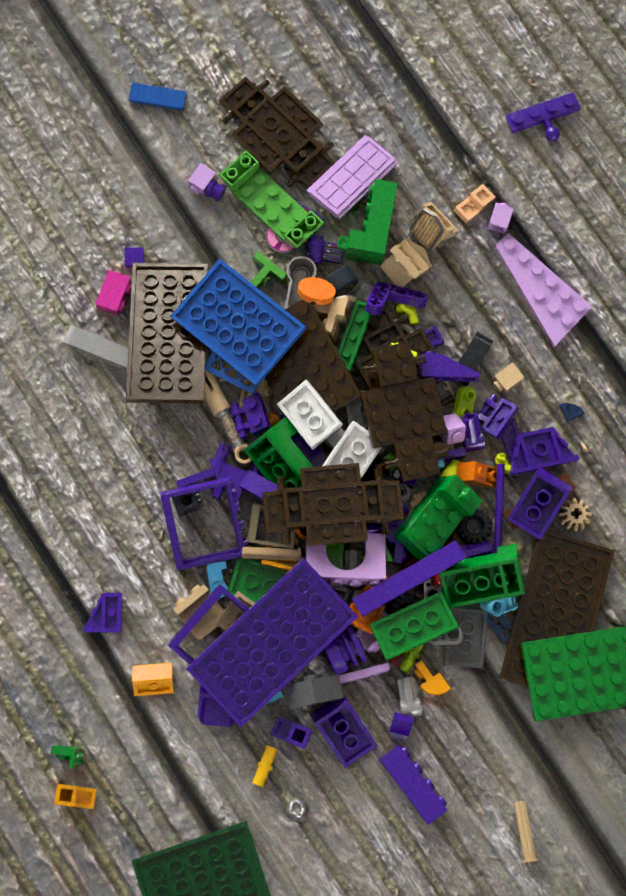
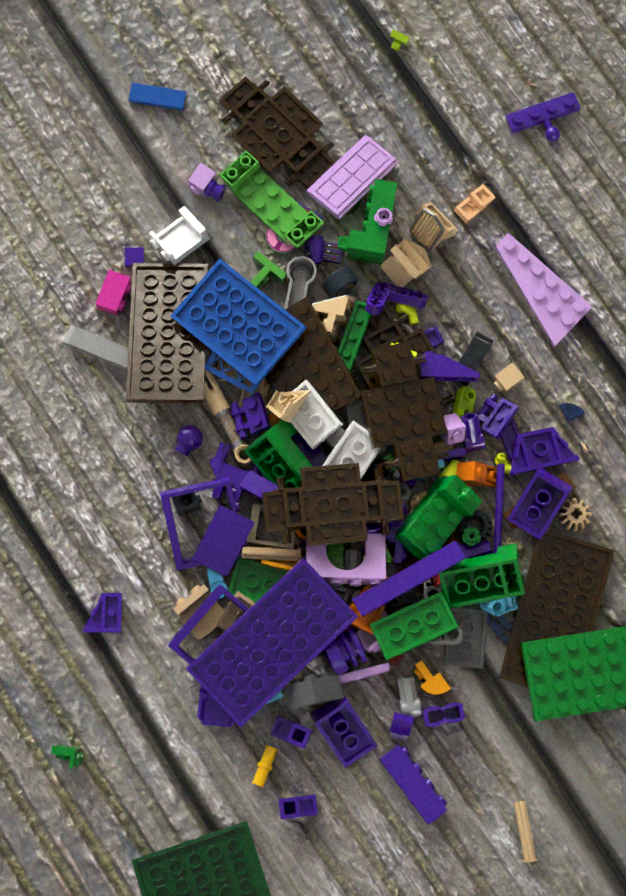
(75, 796): light orange brick -> none
(152, 679): light orange panel -> none
(180, 237): none -> white panel
(188, 439): none -> dark purple piece
(201, 477): dark purple tile -> none
(223, 540): none -> dark purple piece
(287, 404): none -> tan slope
(297, 806): none -> dark purple brick
(316, 290): orange tile -> none
(383, 212): none -> lavender plate
(399, 39): none -> lime tile
(409, 659): lime pin -> none
(448, 714): none -> dark purple brick
(476, 536): none -> green plate
(500, 218): lavender brick -> none

